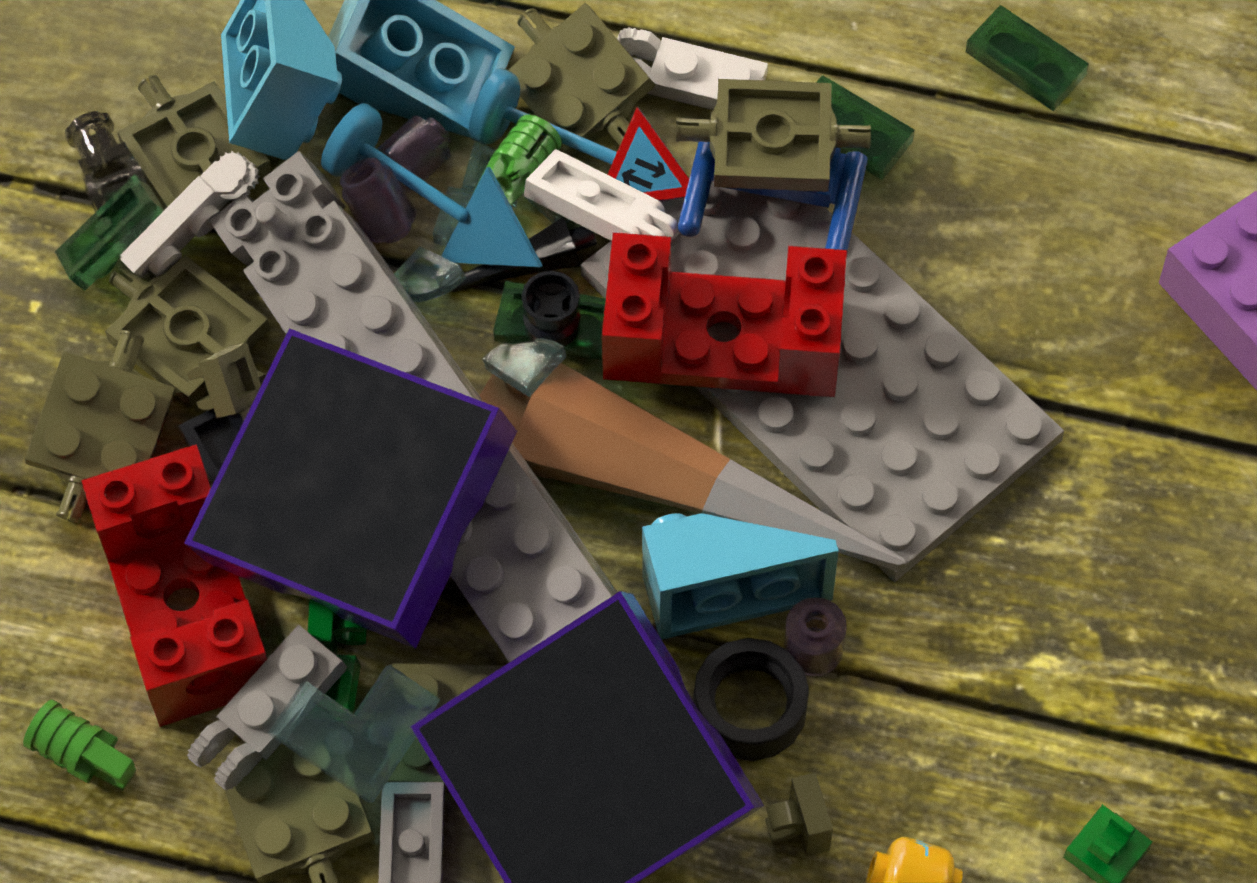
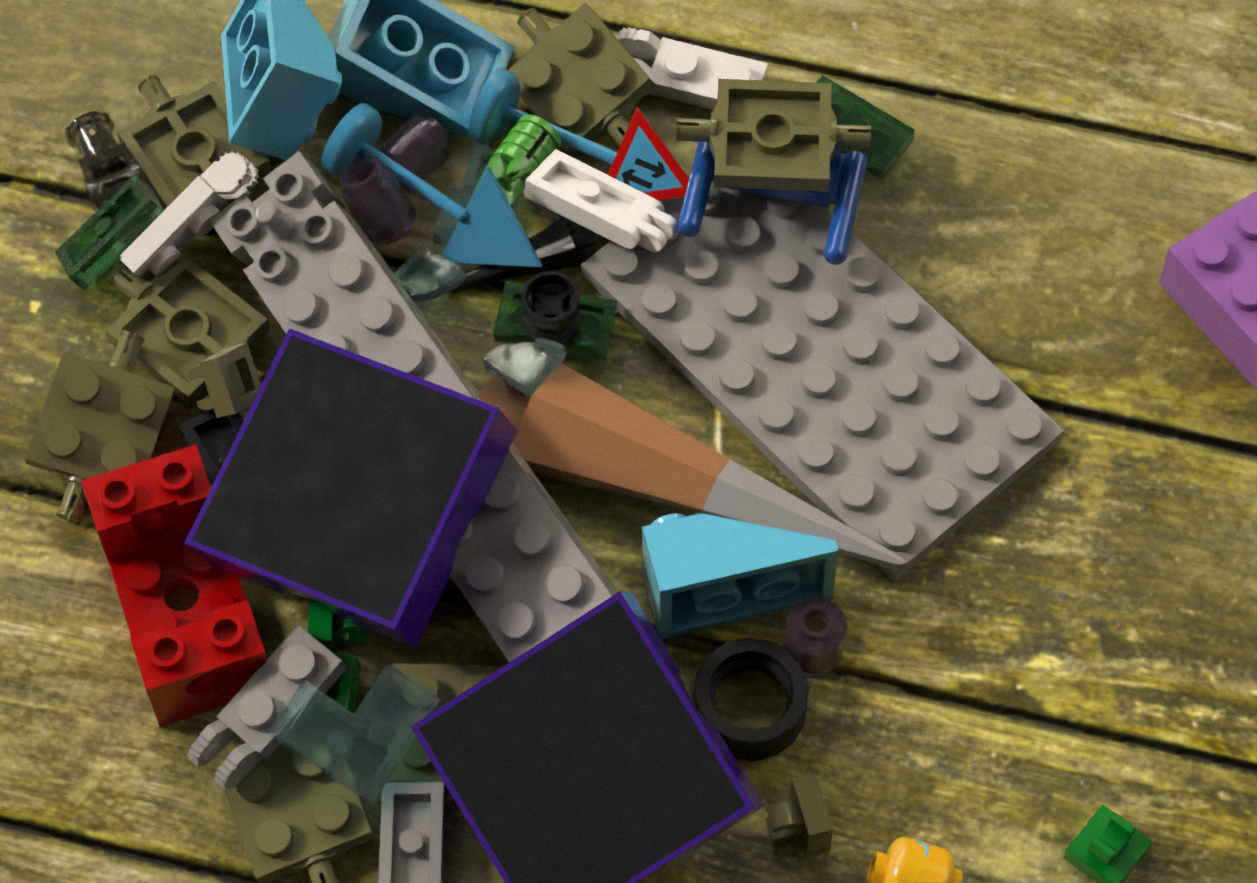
(78, 746): bright green hinge -> none
(662, 317): red plate -> none
(1026, 57): clear green plate -> none

